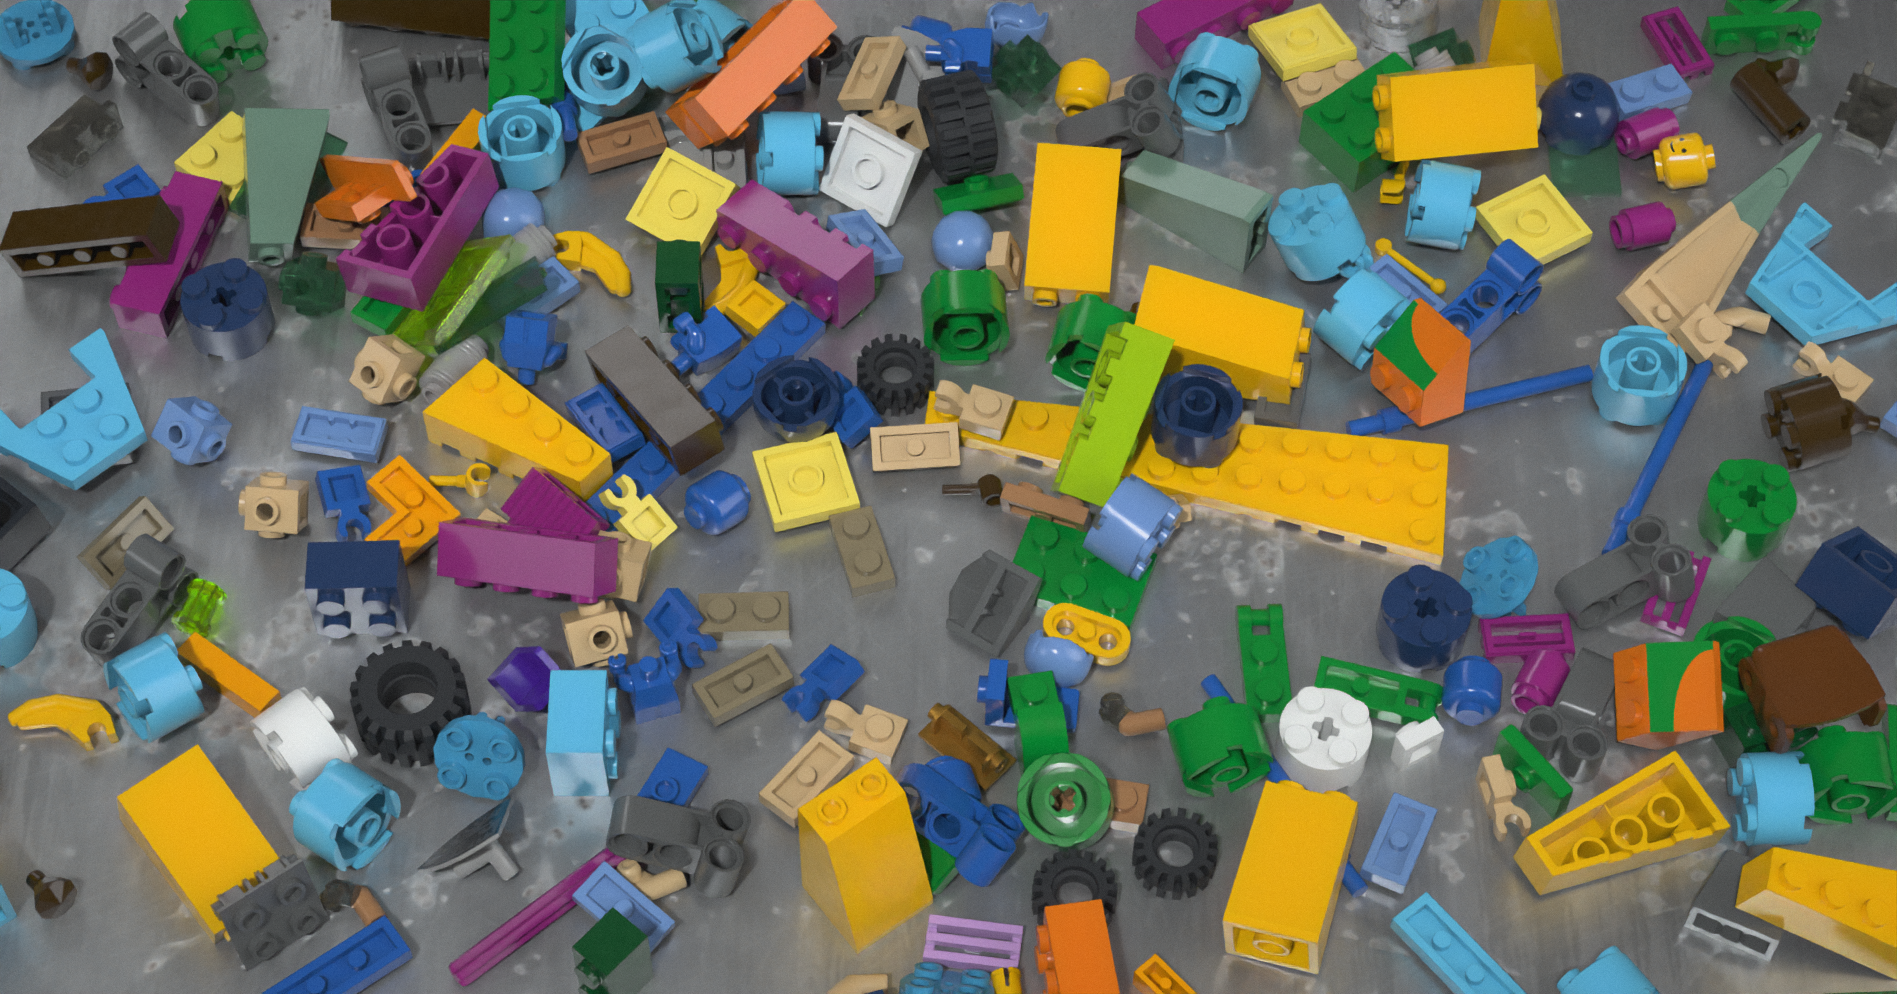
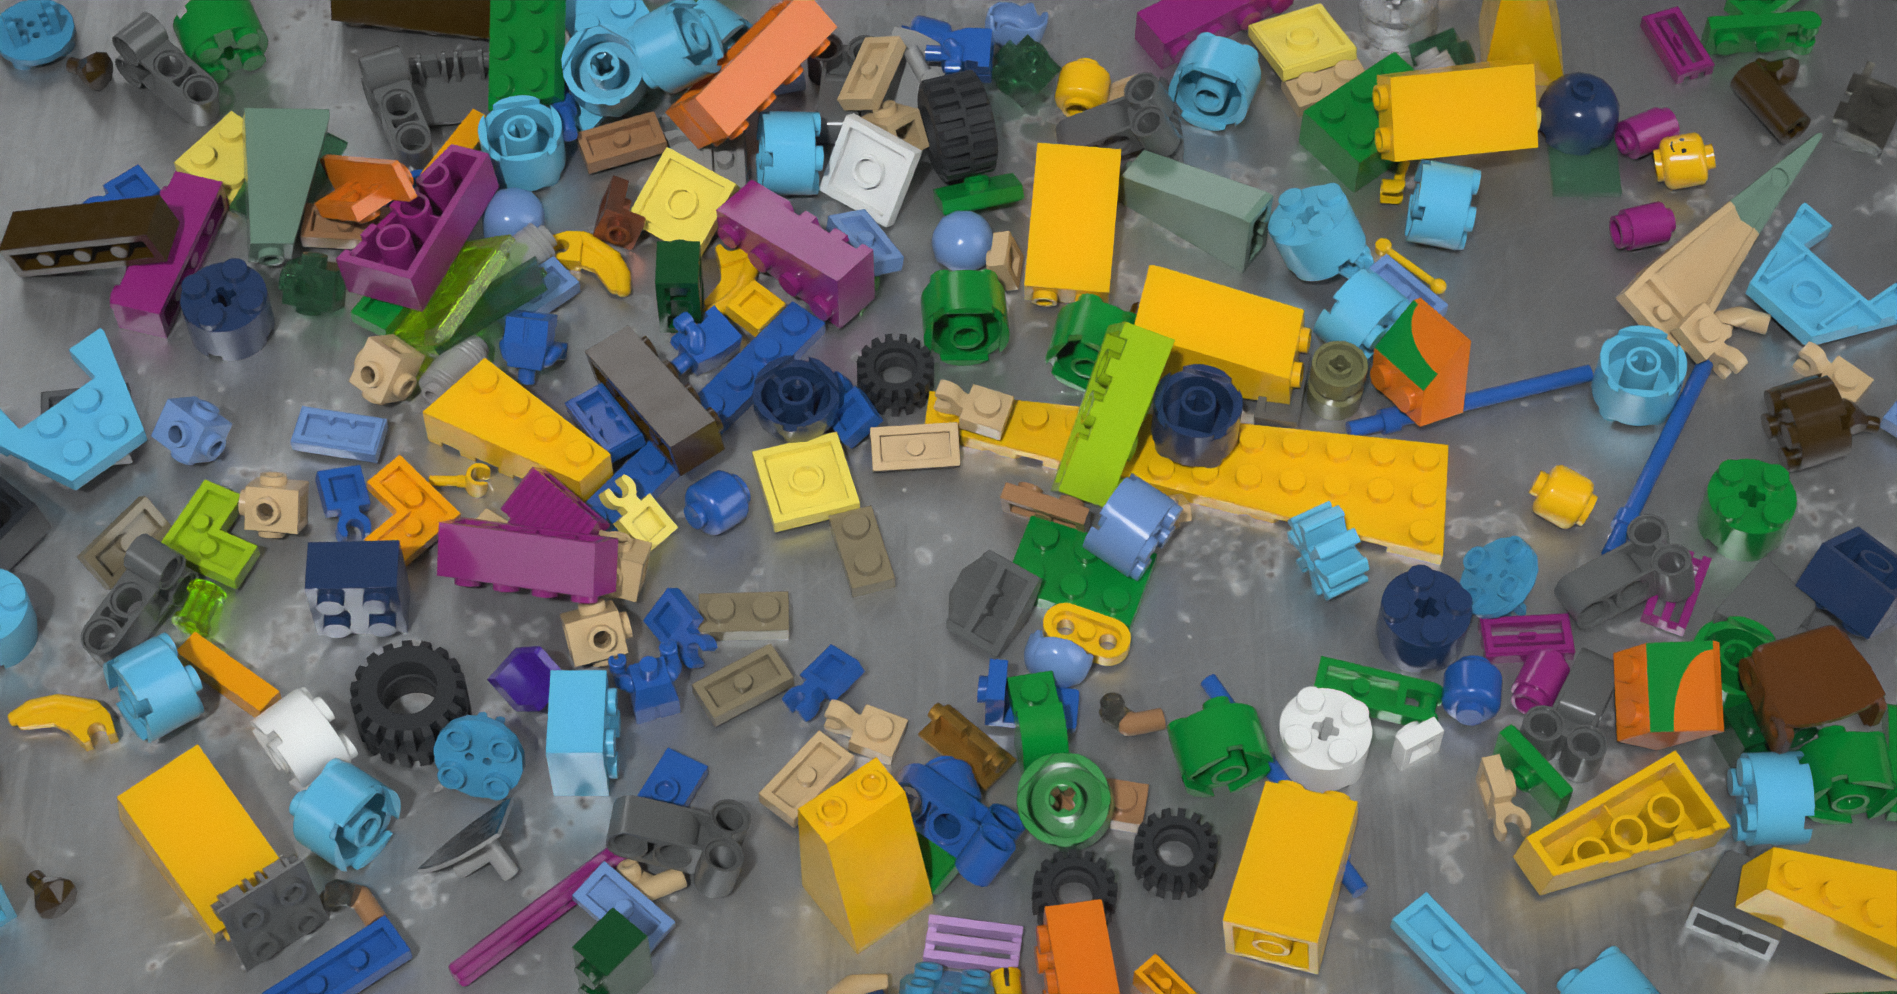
(76, 136): clear smoke bracket -> none
(204, 540): none -> lime plate
(614, 220): none -> copper bracket
(988, 487): dark brown hand -> none
(1263, 661): green plate -> none
(1328, 550): none -> medium azure gear
(1336, 380): none -> olive wheel
(1398, 843): medium blue plate -> none
(1507, 283): blue piece -> none
(1535, 219): light yellow plate -> none
(1562, 496): none -> yellow head
(1651, 89): medium blue plate -> none

